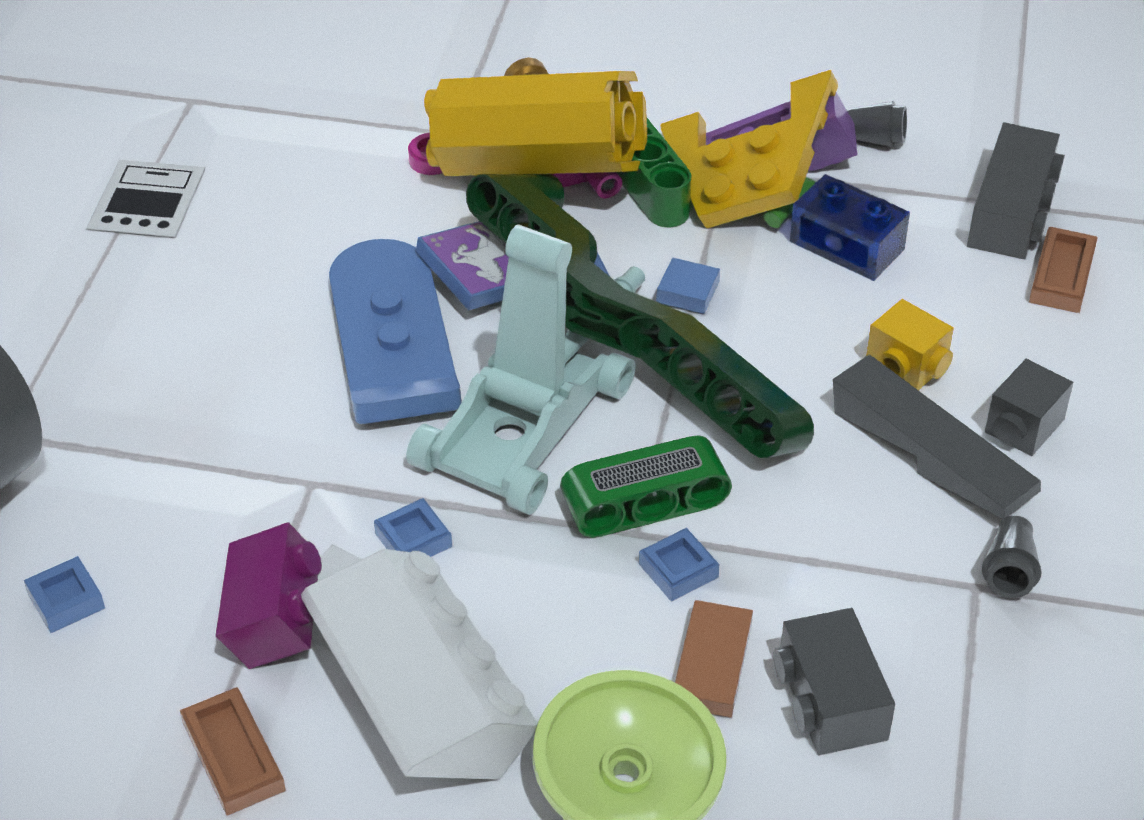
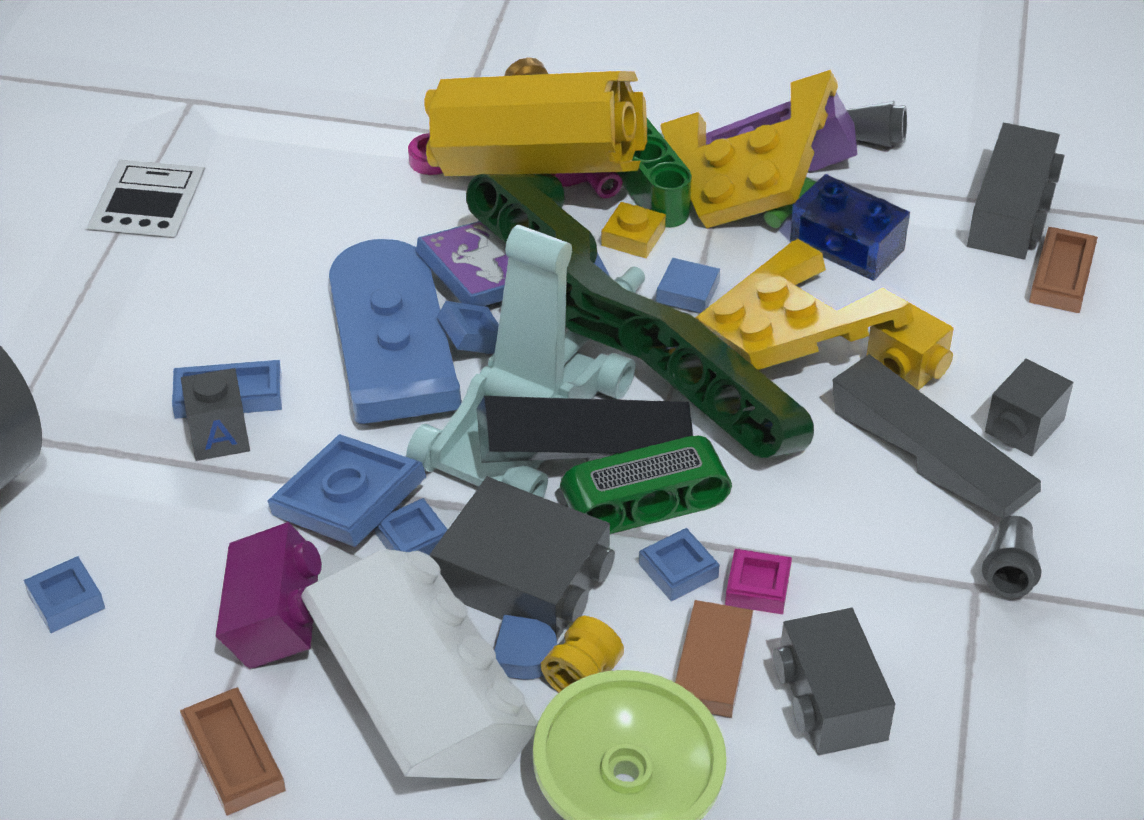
(215, 414): none -> dark grey brick
(258, 385): none -> medium blue tile
(347, 489): none -> medium blue tile
(469, 326): none -> medium blue tile
(523, 646): none -> medium blue tile
(524, 556): none -> dark grey brick
(575, 427): none -> black slope
(587, 650): none -> yellow wheel
(633, 230): none -> yellow plate
(758, 581): none -> dark pink tile
(777, 322): none -> yellow wing

